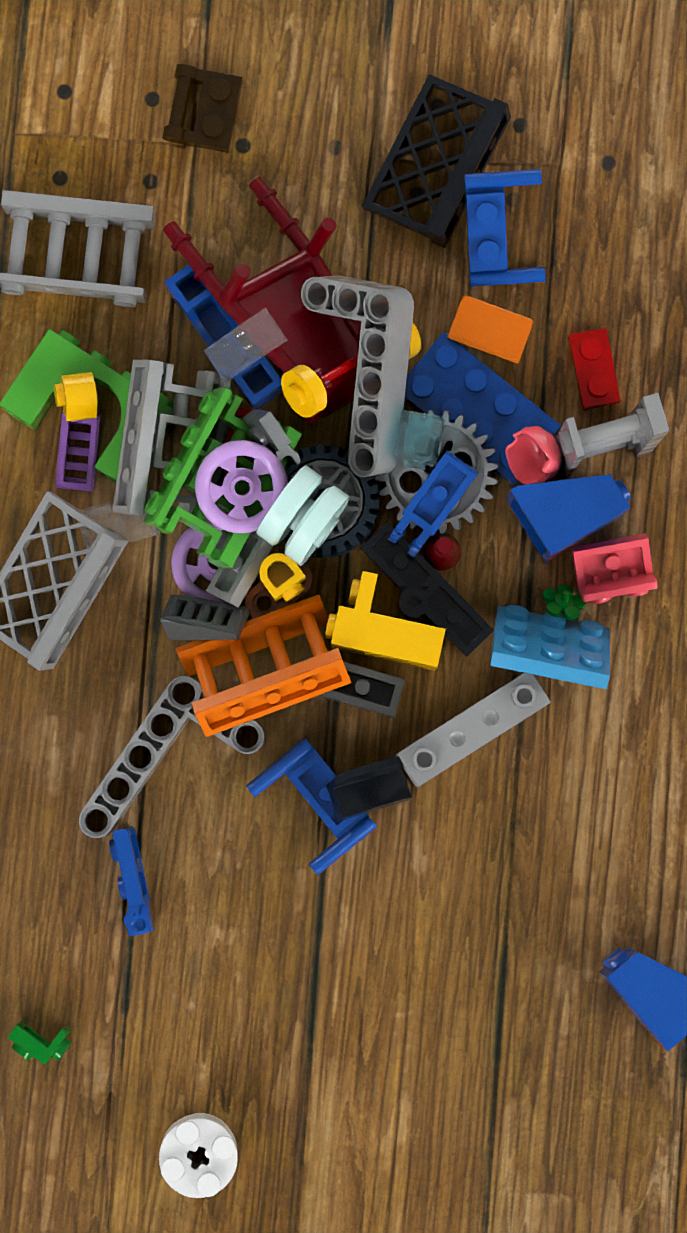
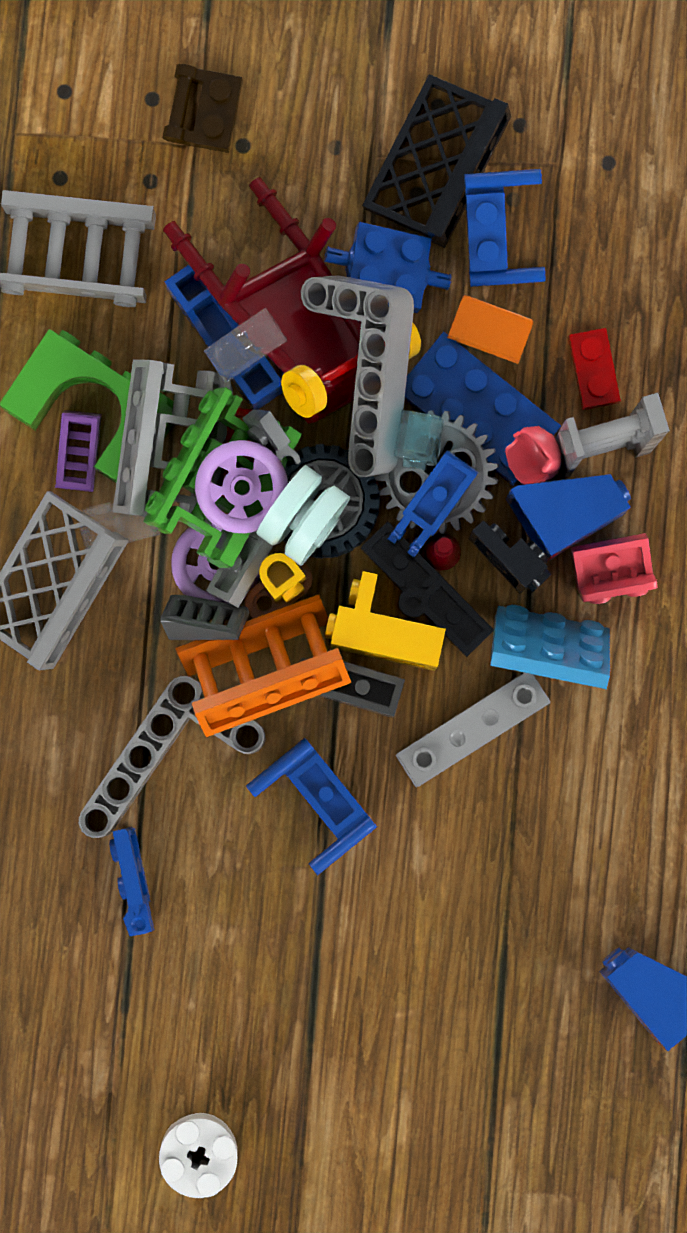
(31, 1044): green bracket -> none
(77, 396): yellow plate -> none
(368, 788): black panel -> none
(390, 259): none -> blue plate
(520, 565): none -> black plate
(563, 602): green plant -> none

